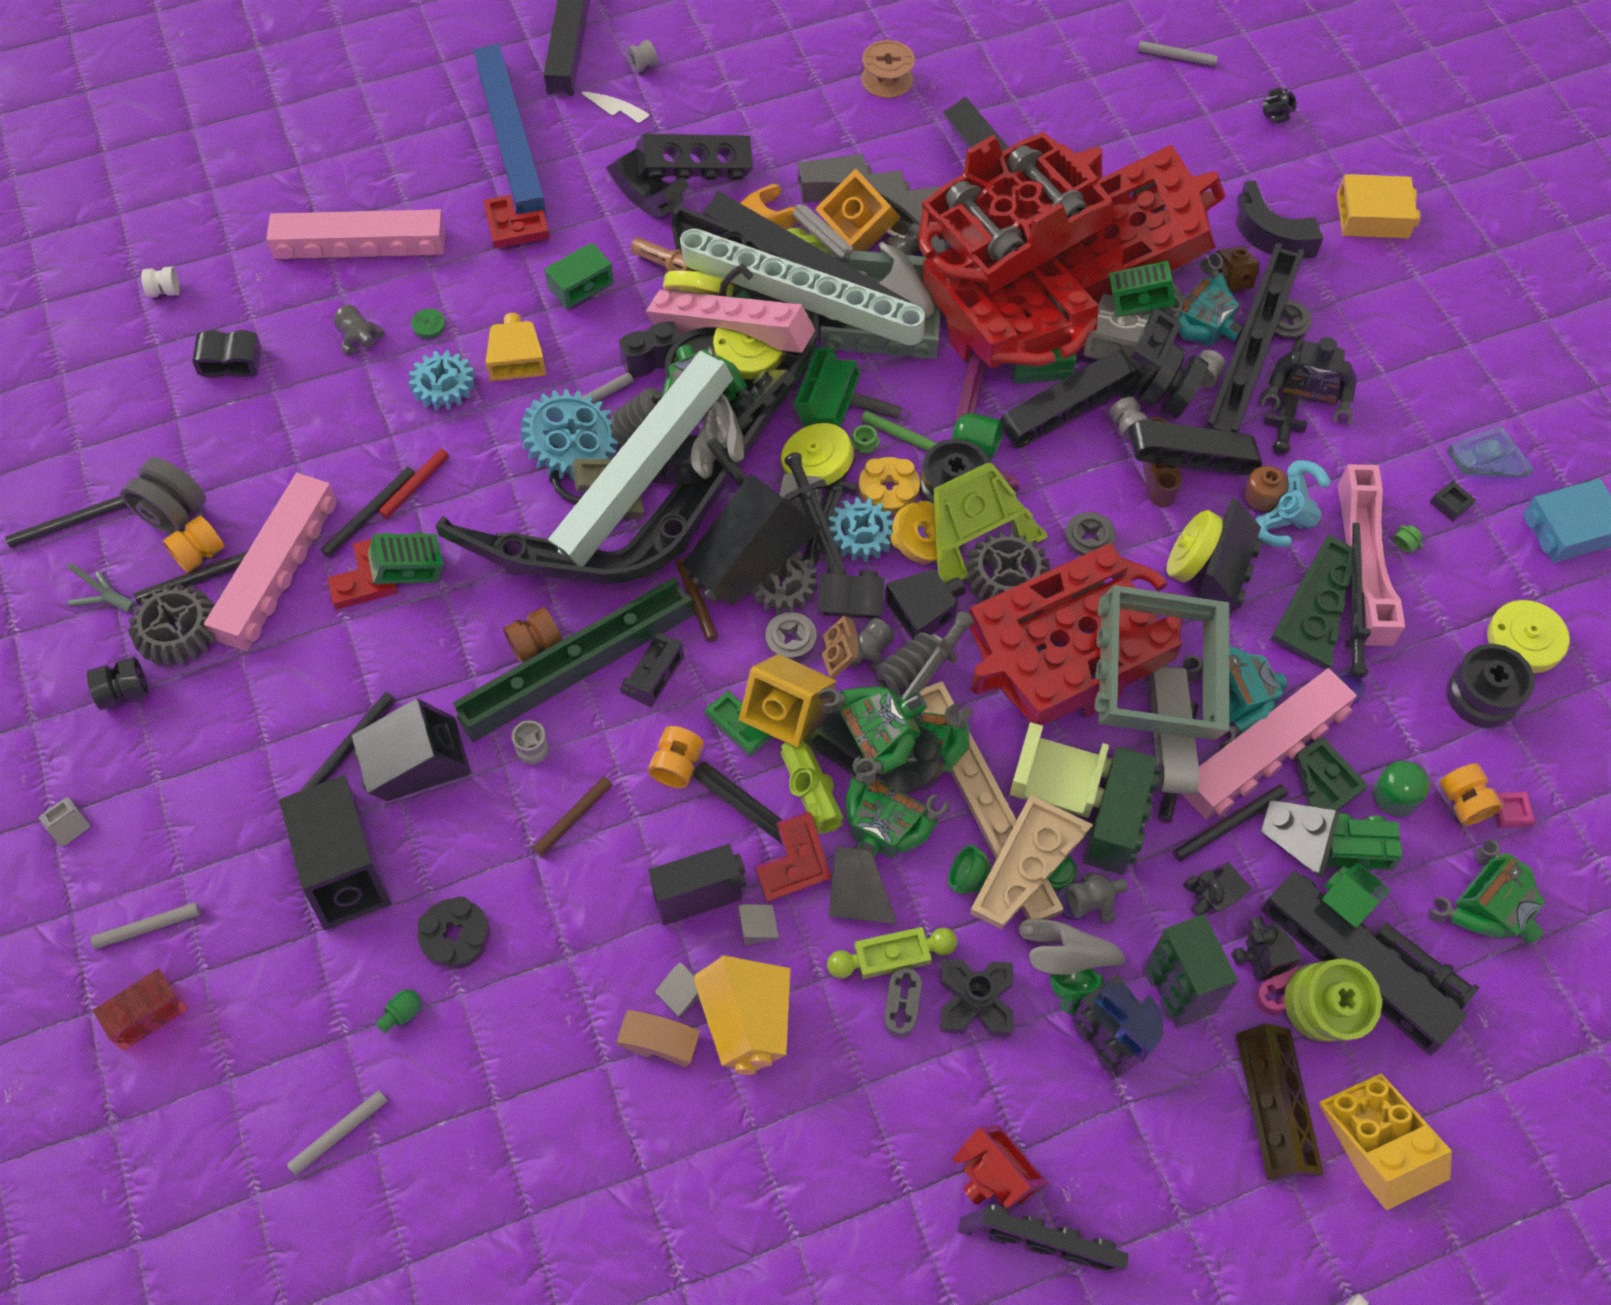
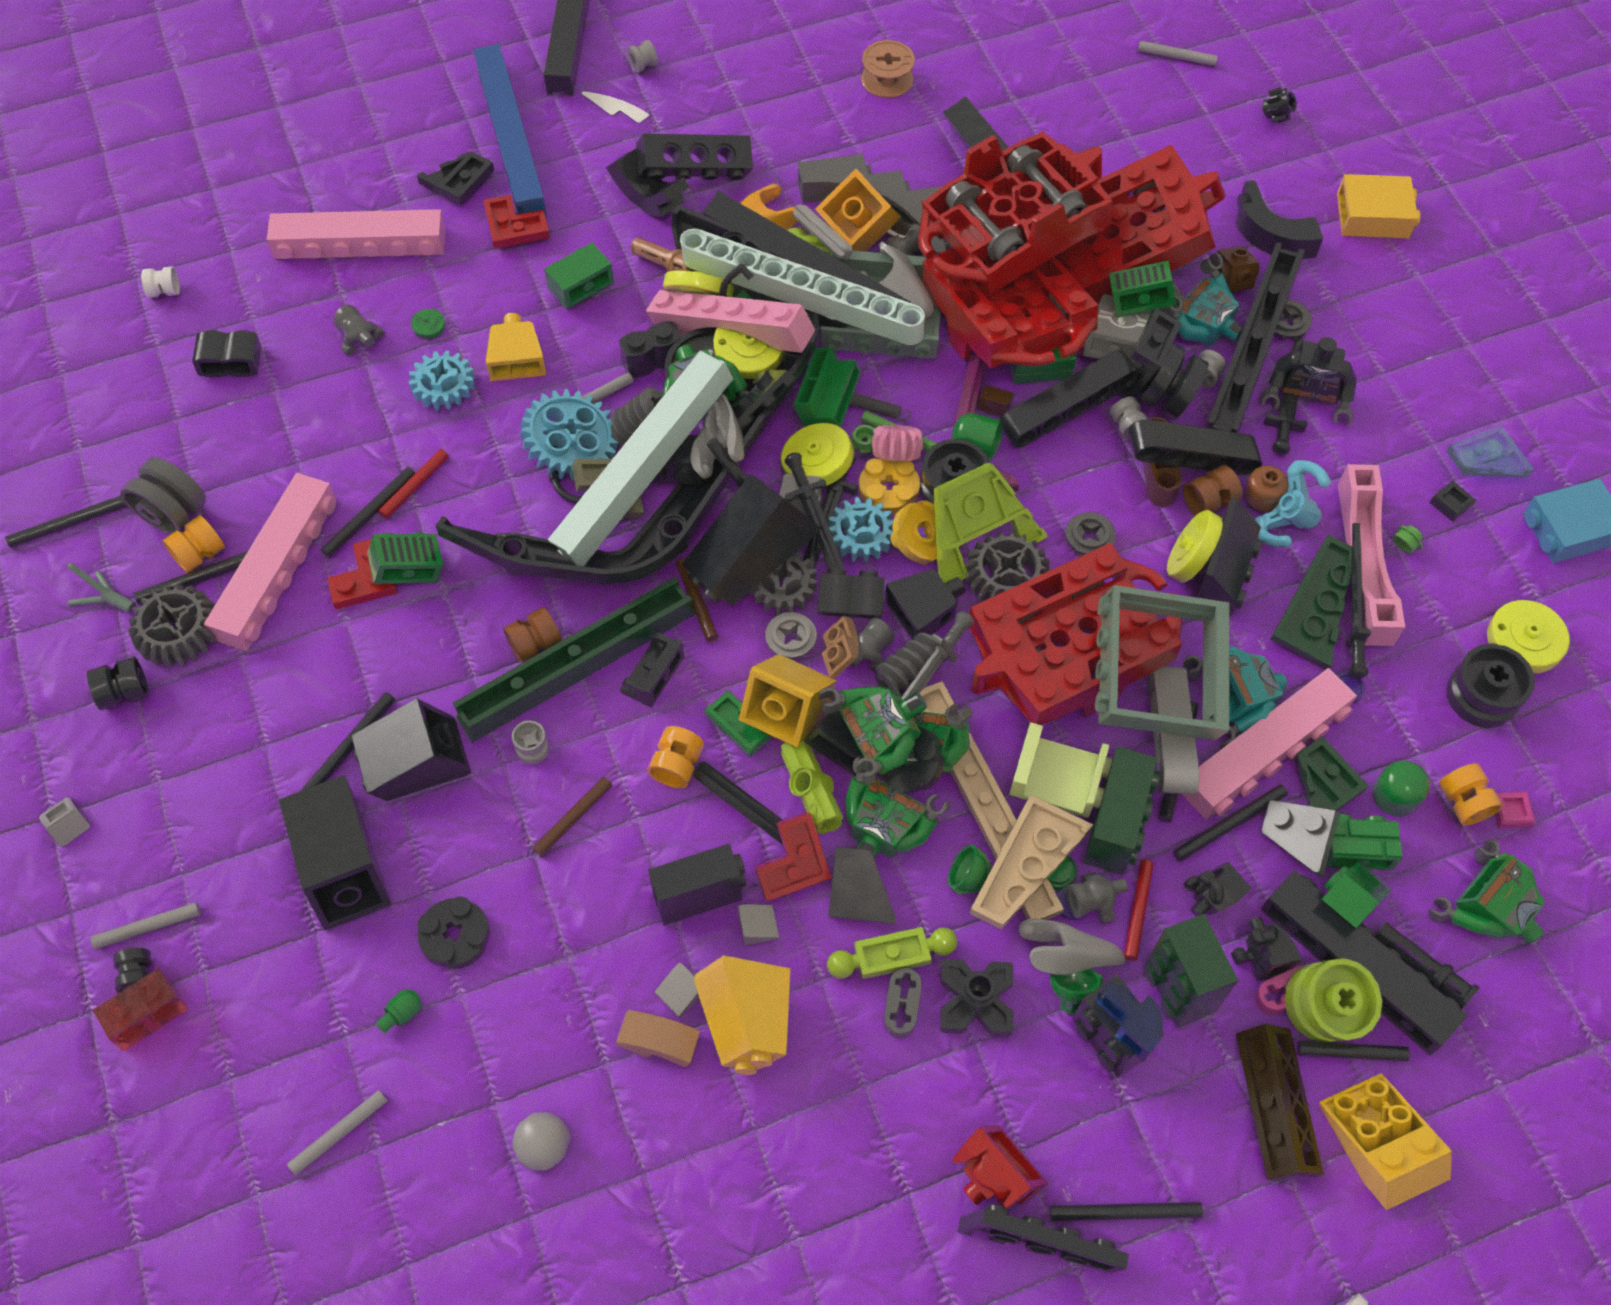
(131, 966): none -> black wheel
(458, 177): none -> black wing
(541, 1141): none -> light grey hair
(897, 443): none -> bright pink gear
(995, 400): none -> reddish brown slope
(1126, 1211): none -> black bar
(1138, 910): none -> red bar
(1212, 490): none -> dark orange wheel
(1354, 1051): none -> black bar

